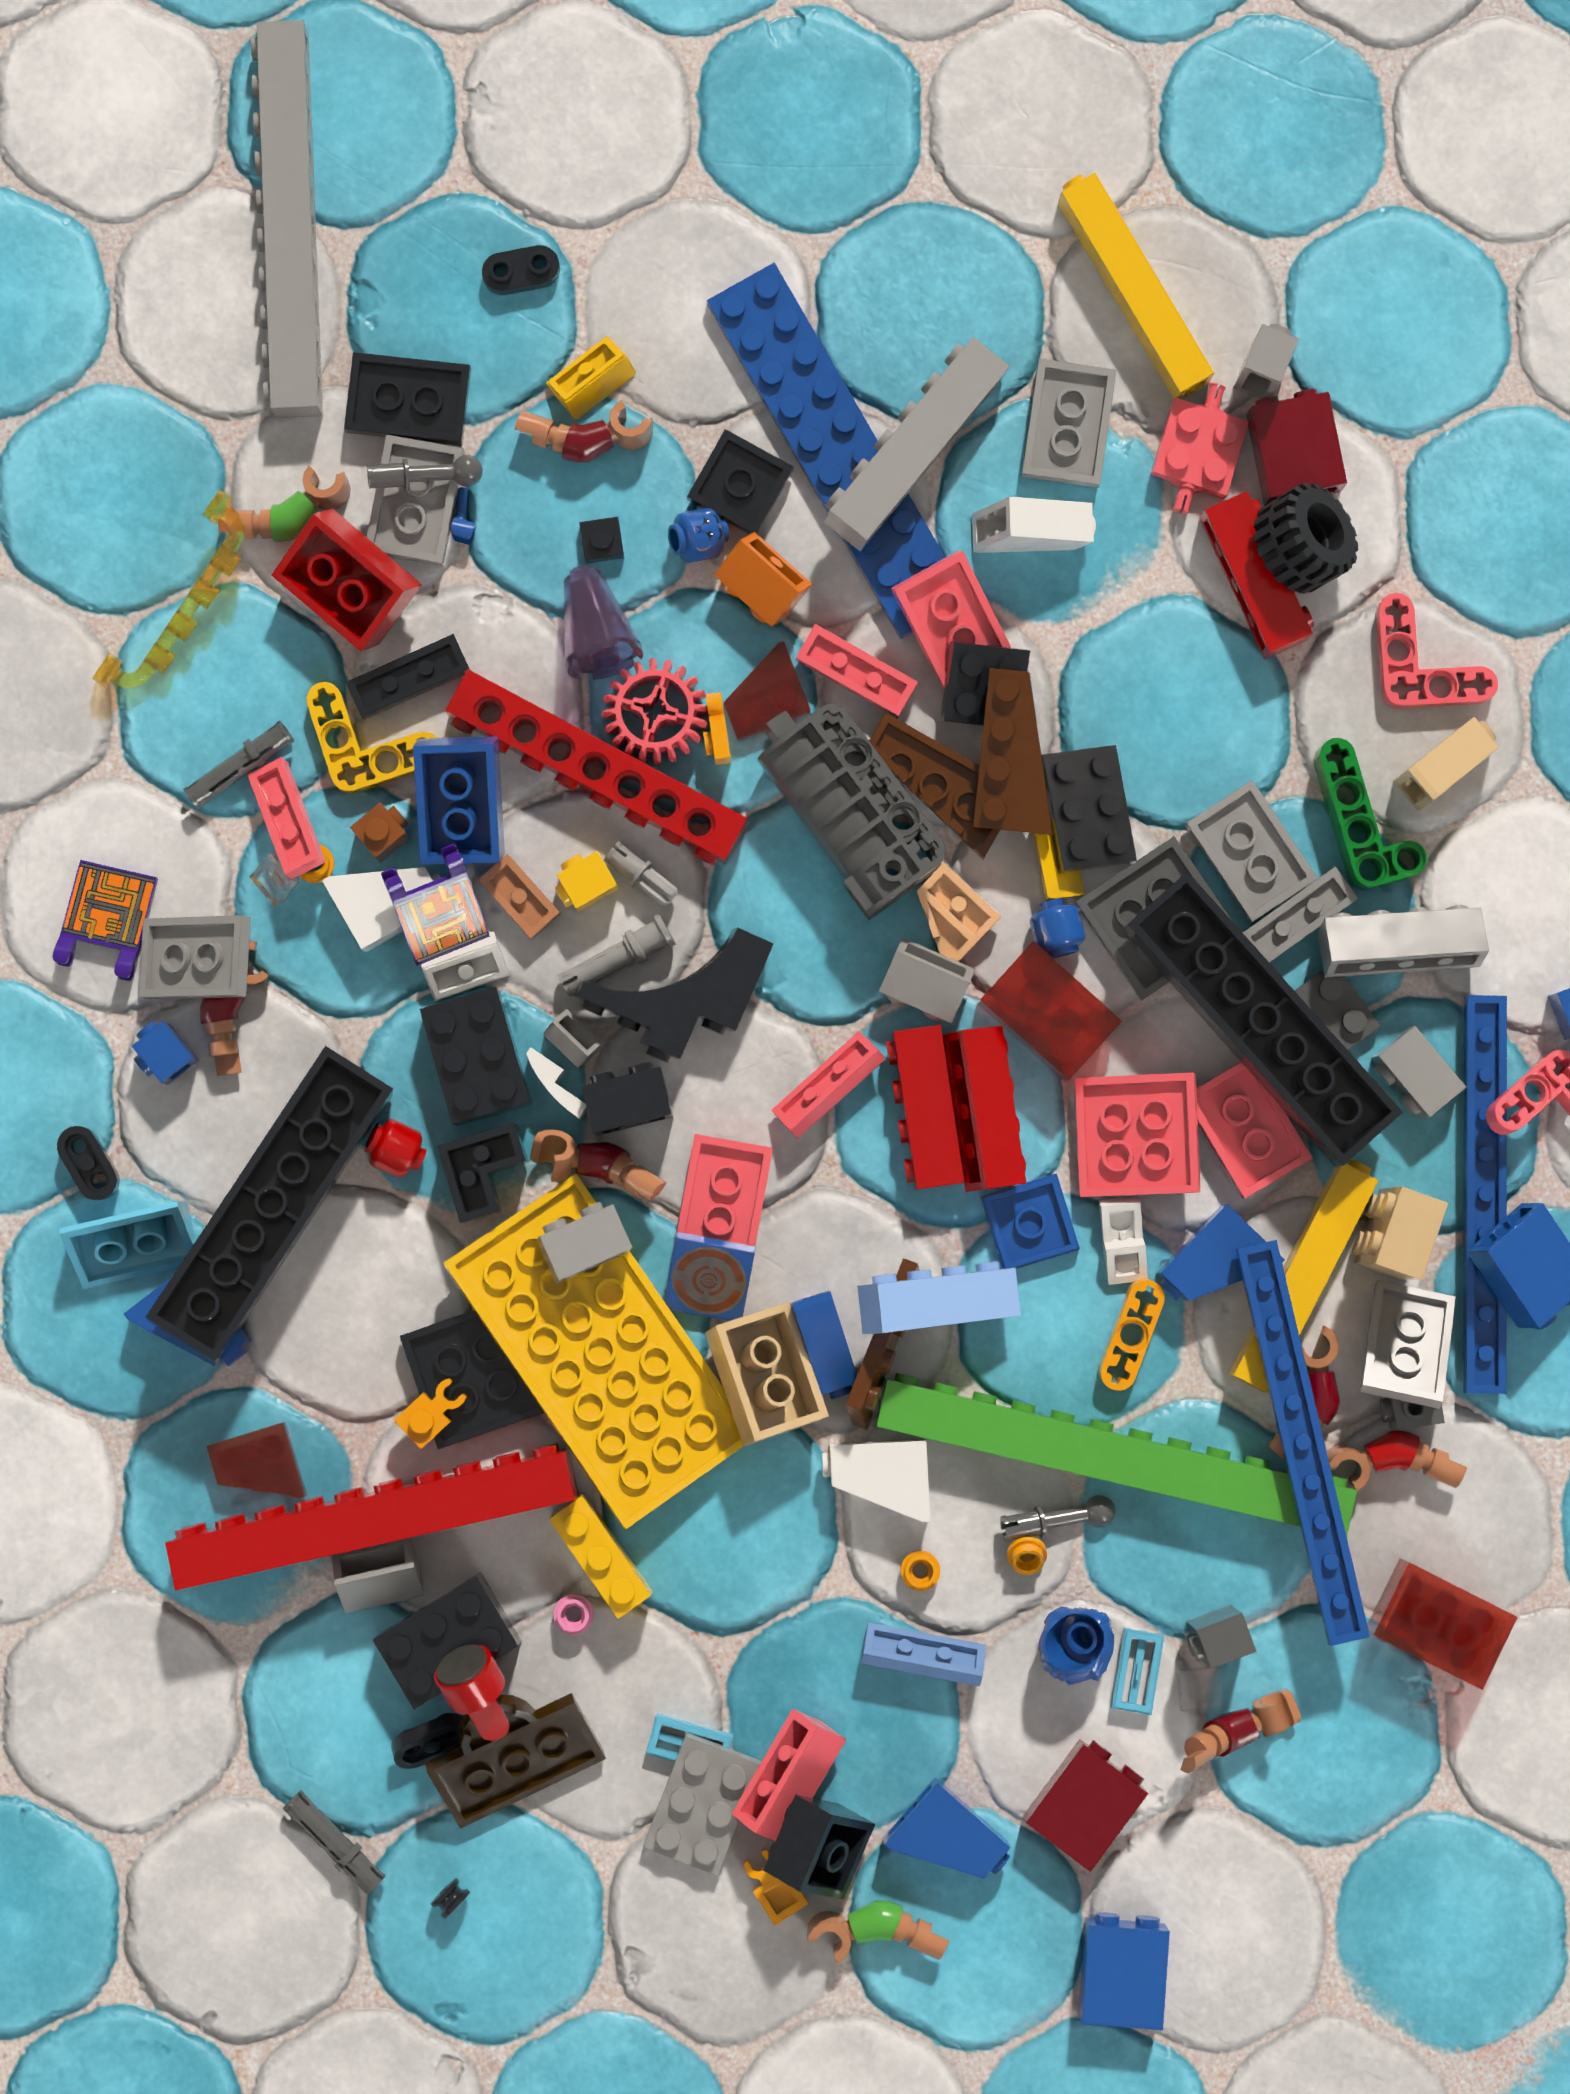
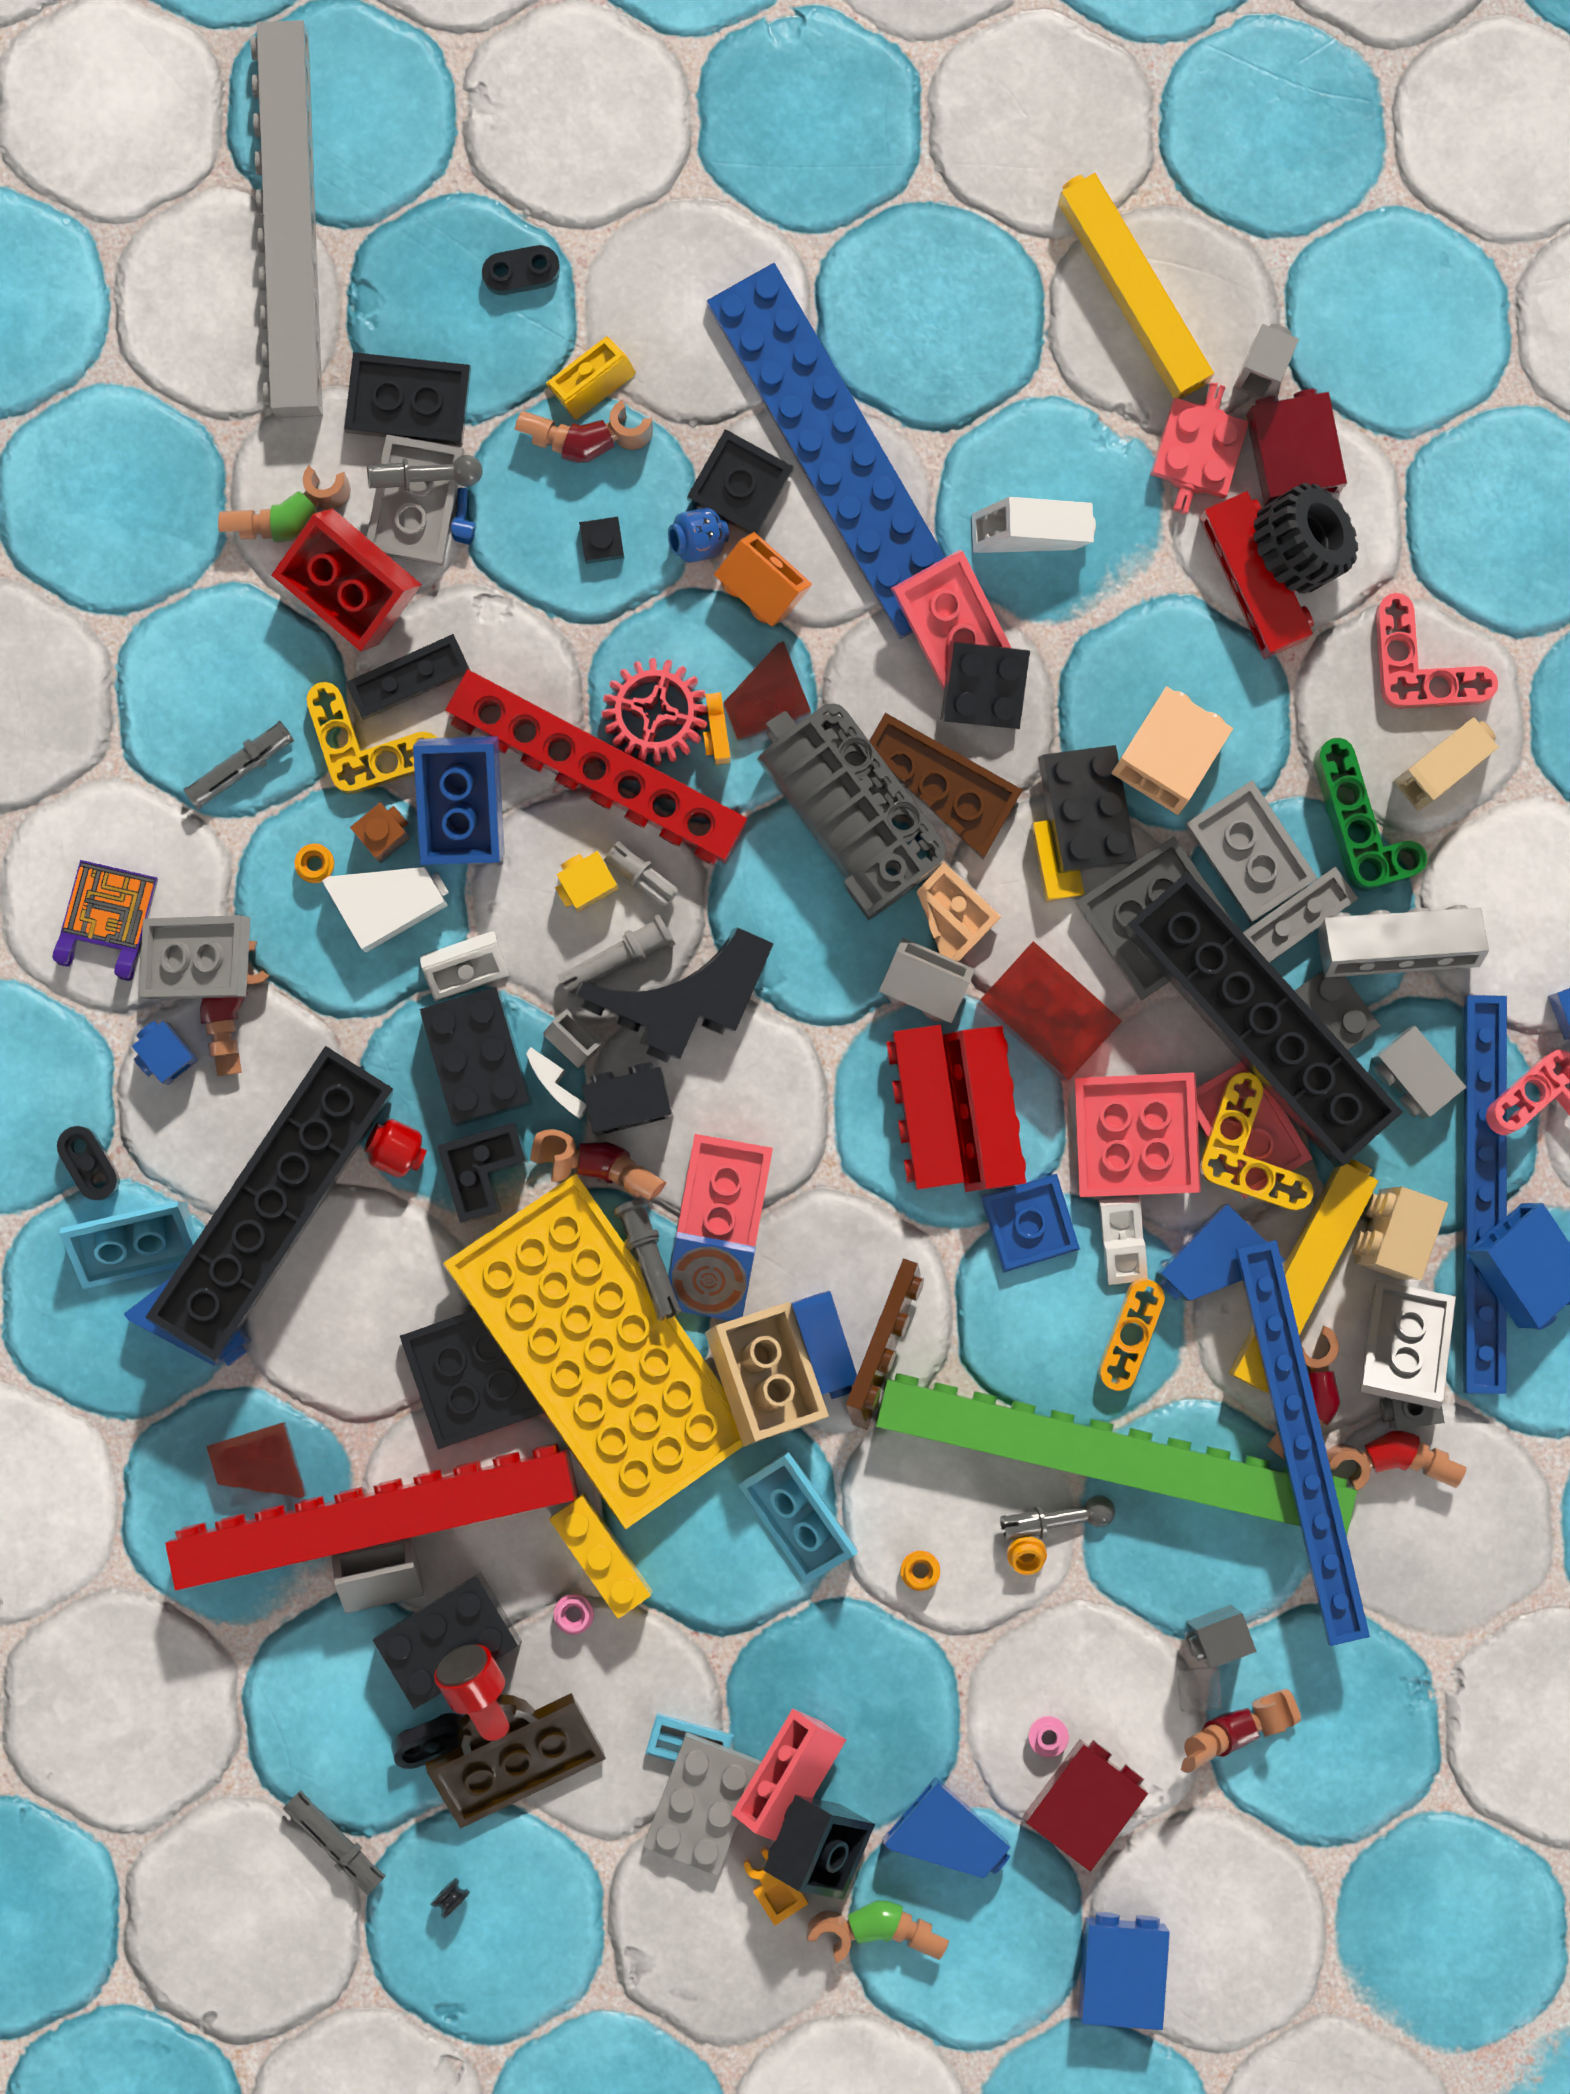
(201, 594): clear yellow bar -> none
(272, 881): clear plate -> none
(286, 818): coral plate -> none
(426, 1417): light orange plate -> none
(439, 913): flag -> none
(519, 896): nougat plate -> none
(584, 1242): light grey piece -> none
(595, 627): clear purple cone -> none
(642, 1241): none -> dark grey pin
(798, 1517): none -> medium azure slope
(828, 1084): coral plate -> none
(856, 671): coral plate -> none
(884, 1473): white slope -> none
(915, 444): light grey brick -> none
(923, 1654): medium blue plate -> none
(938, 1300): light blue brick -> none
(1011, 767): reddish brown wing -> none
(1039, 1727): none -> bright pink plate
(1058, 928): blue head -> none
(1068, 423): light grey plate -> none
(1076, 1644): blue hair -> none
(1142, 1636): medium azure tile -> none
(1172, 750): none -> light nougat brick
(1233, 1151): none -> yellow beam
(1441, 1623): clear red brick -> none

